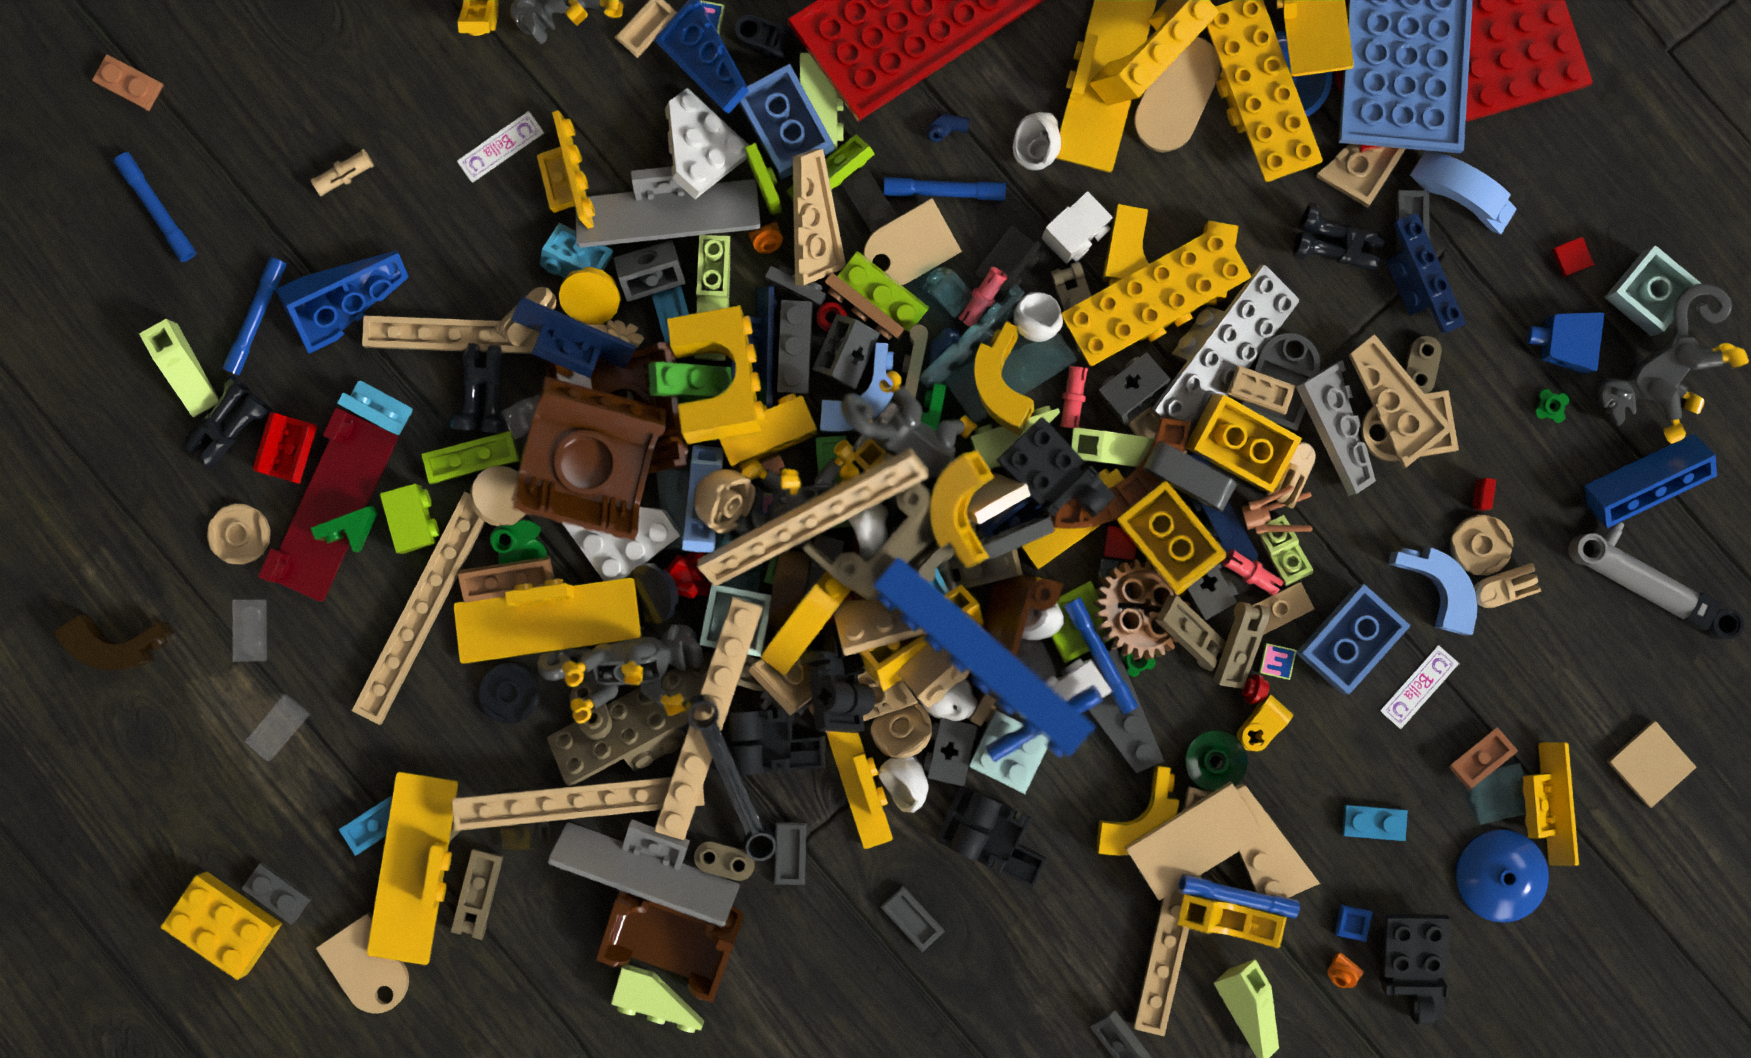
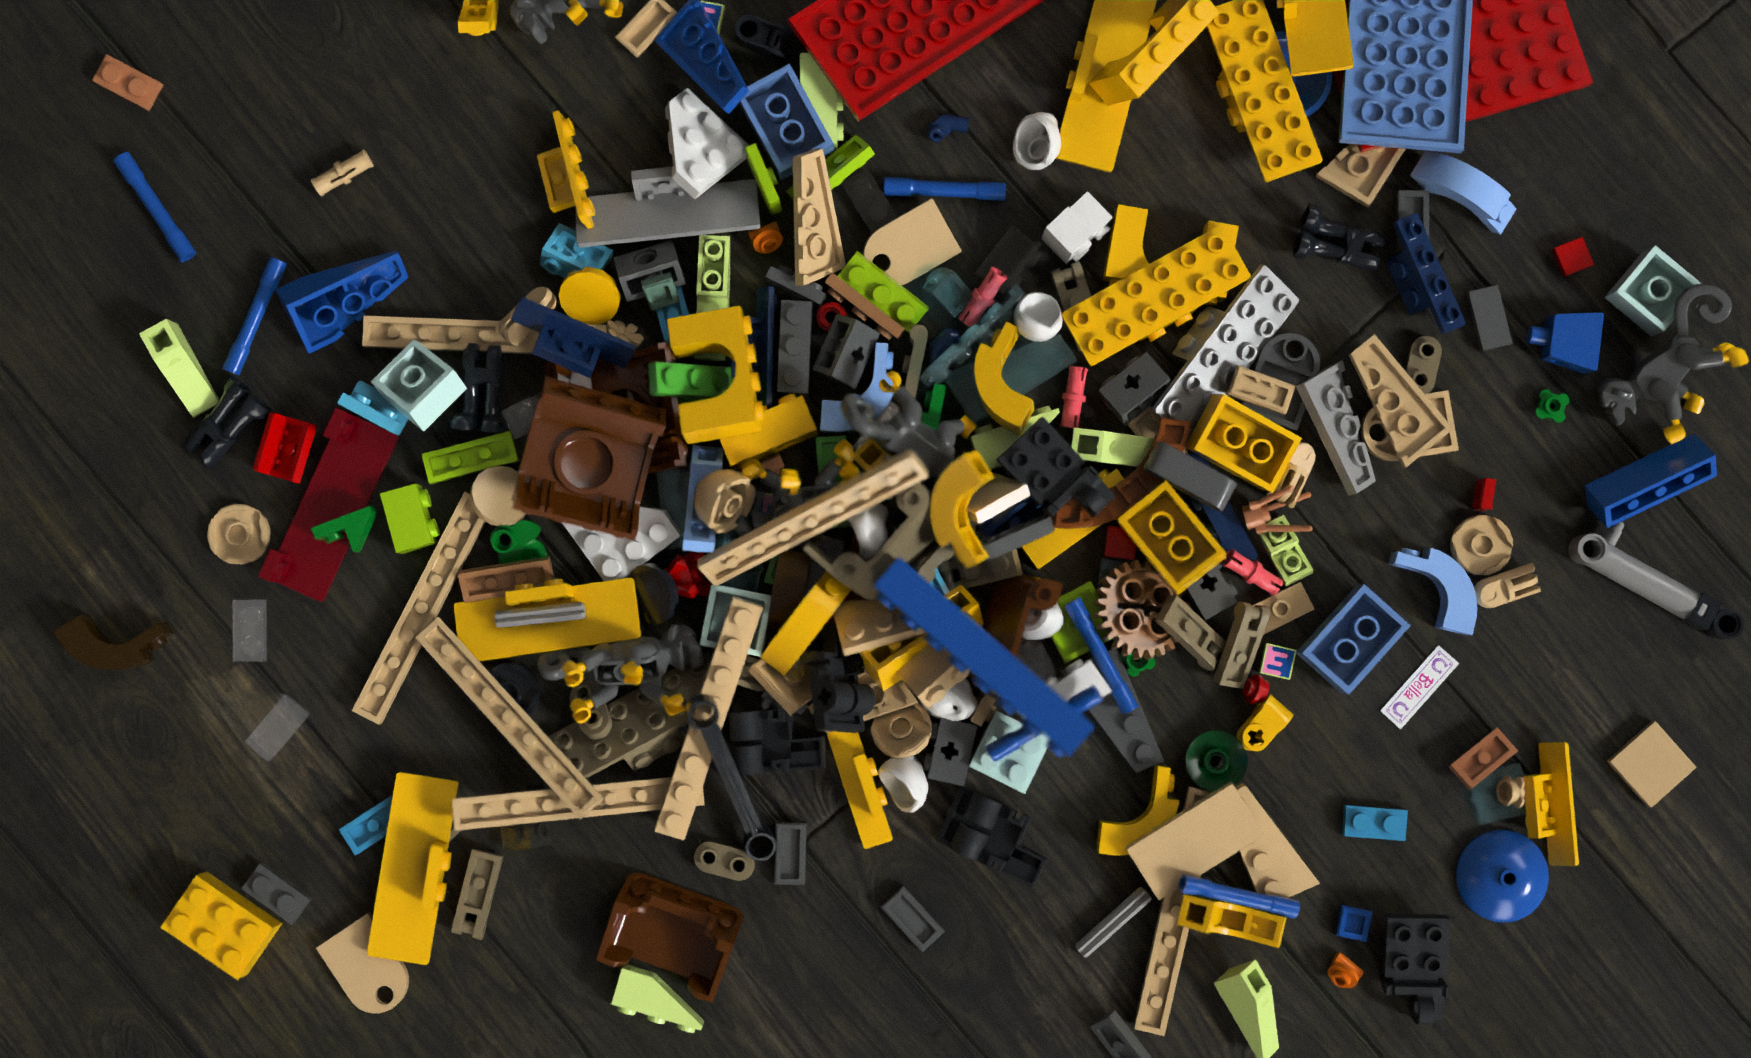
(419, 384): none -> light aqua brick
(500, 146): white sticker -> none
(509, 718): none -> tan plate
(540, 614): none -> light grey axle
(647, 867): light grey bracket -> none
(660, 291): none -> sand green tile
(1113, 922): none -> light grey axle
(1178, 98): tan tile -> none
(1489, 318): none -> dark grey tile
(1511, 791): none -> tan plate

